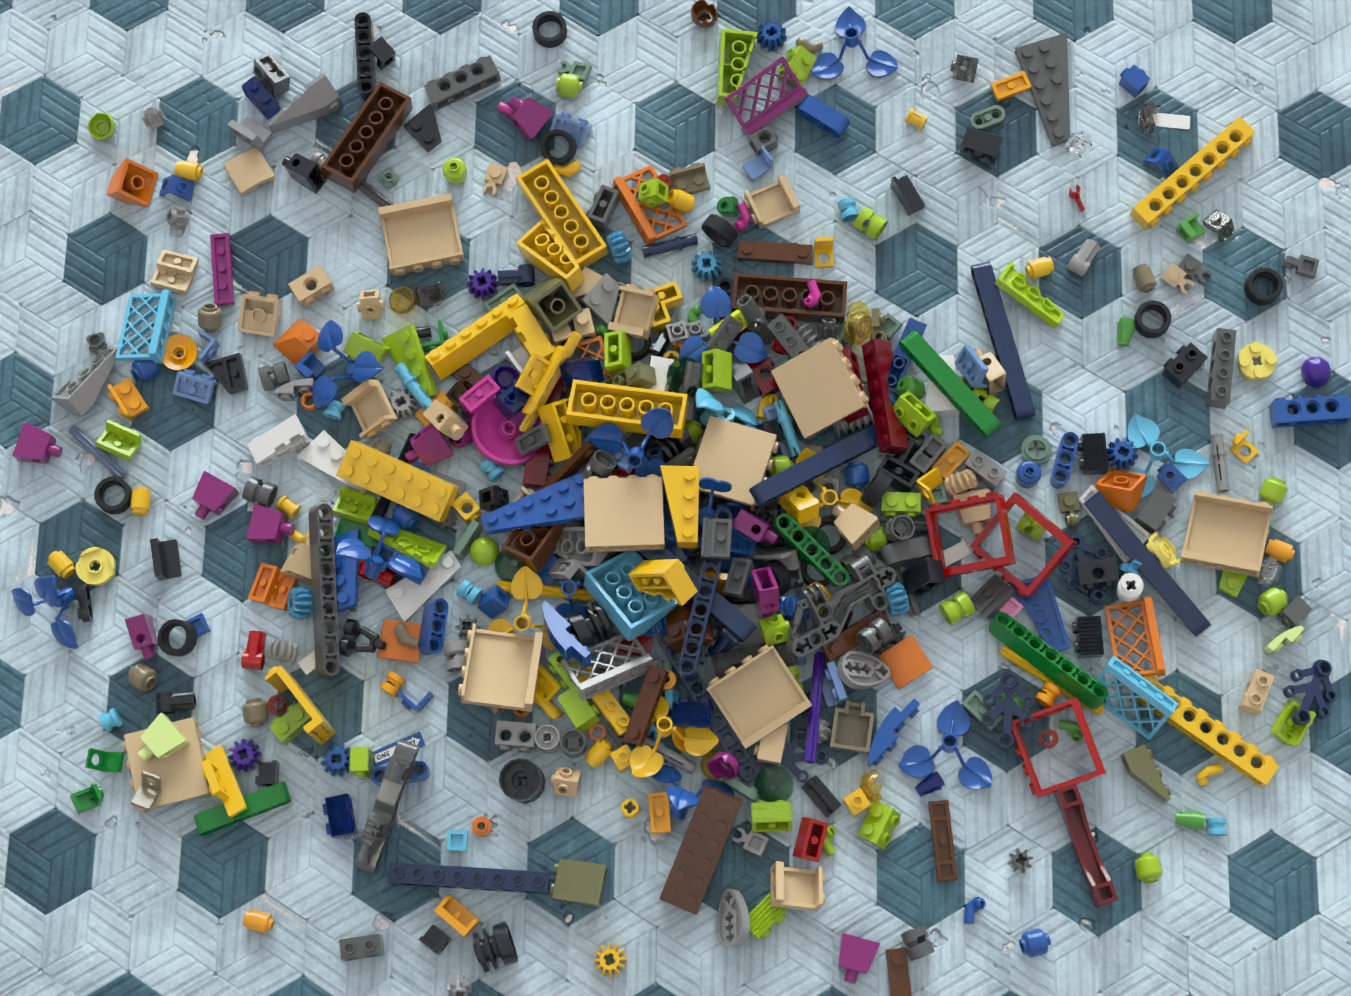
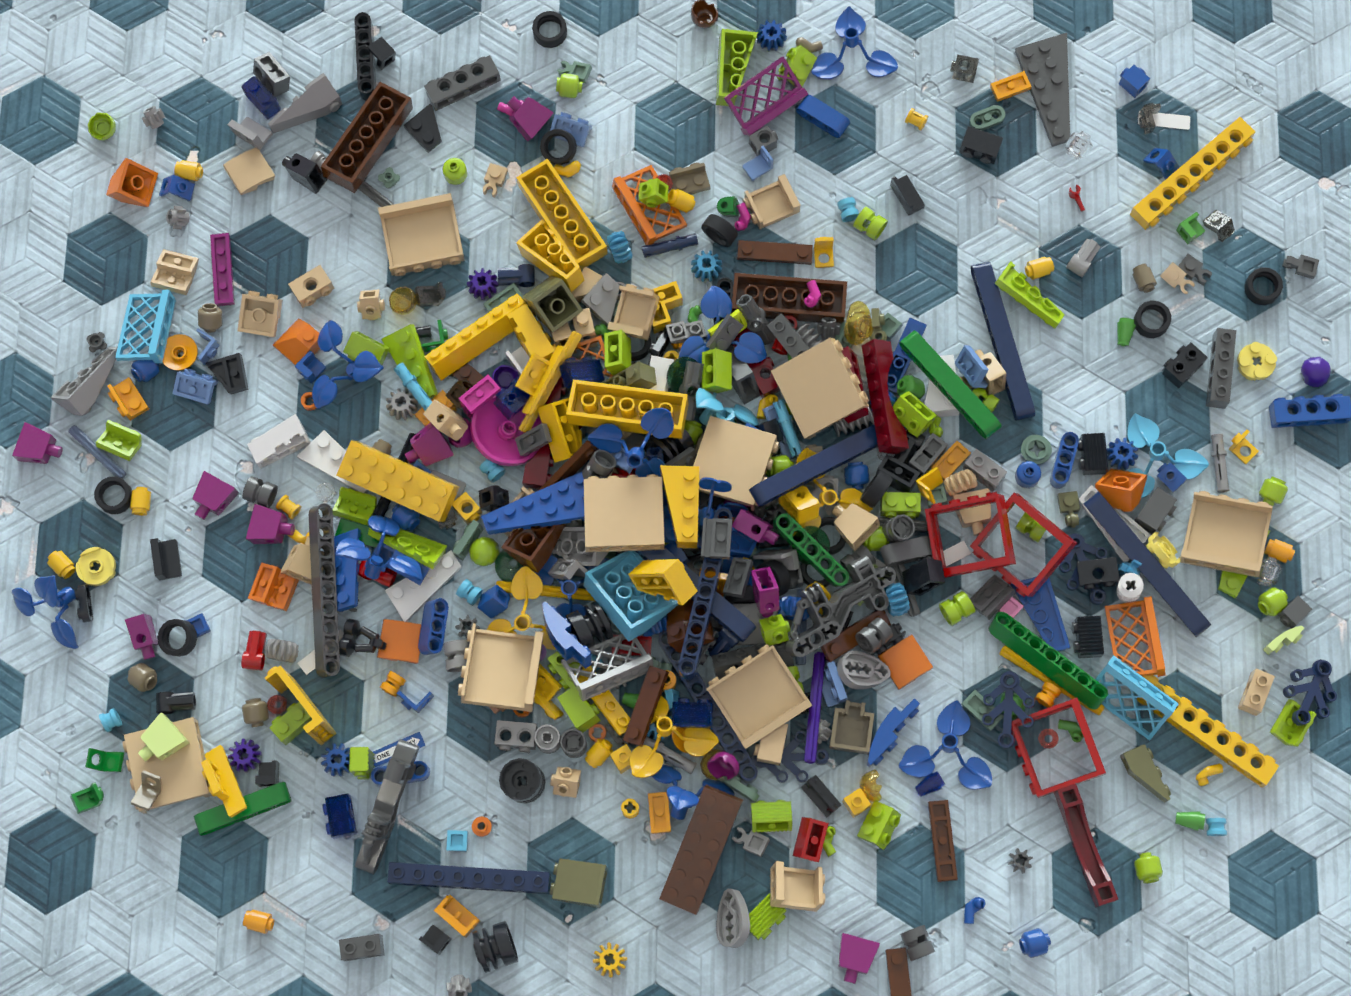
(280, 372): dark grey wheel -> none
(289, 390): light grey slope -> none
(300, 603): dark azure gear -> none
(334, 410): medium azure wheel -> none
(370, 408): tan panel -> none
(403, 637): dark tan arm -> none
(603, 207): dark grey brick -> none
(779, 778): clear green dish -> none

